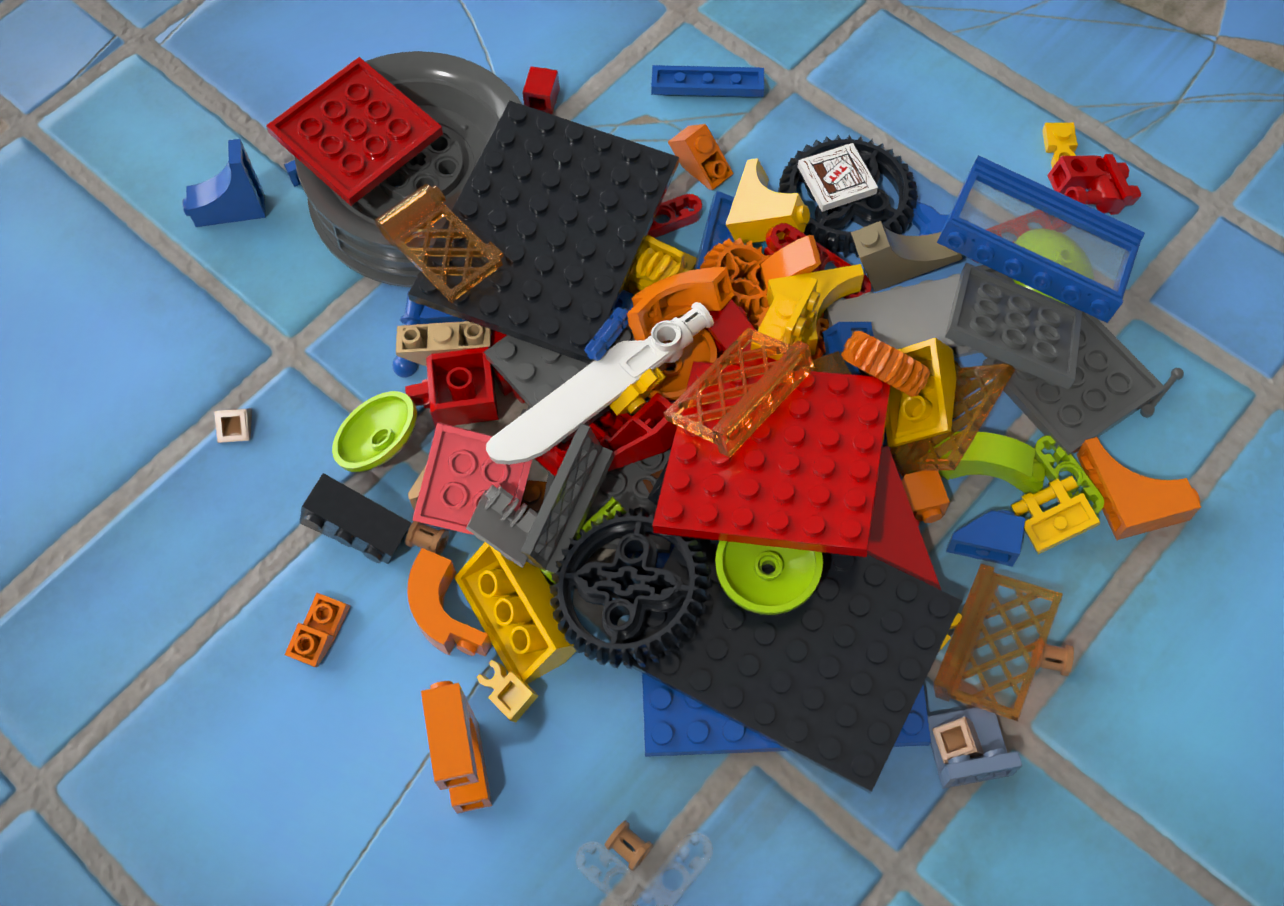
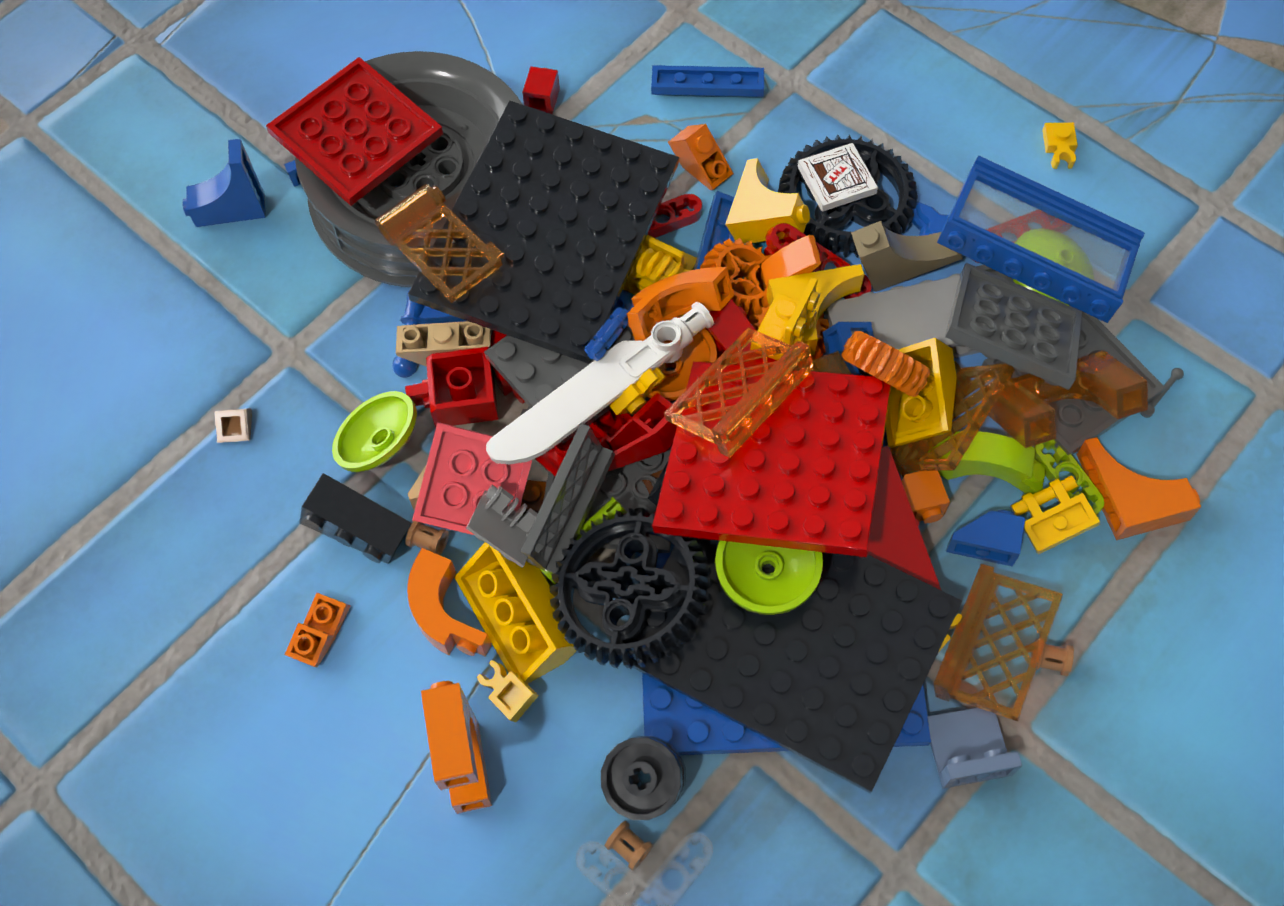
(622, 783): none -> black wheel
(957, 739): medium nougat slope -> none
(1099, 378): none -> clear orange arch
(1100, 176): red hips -> none

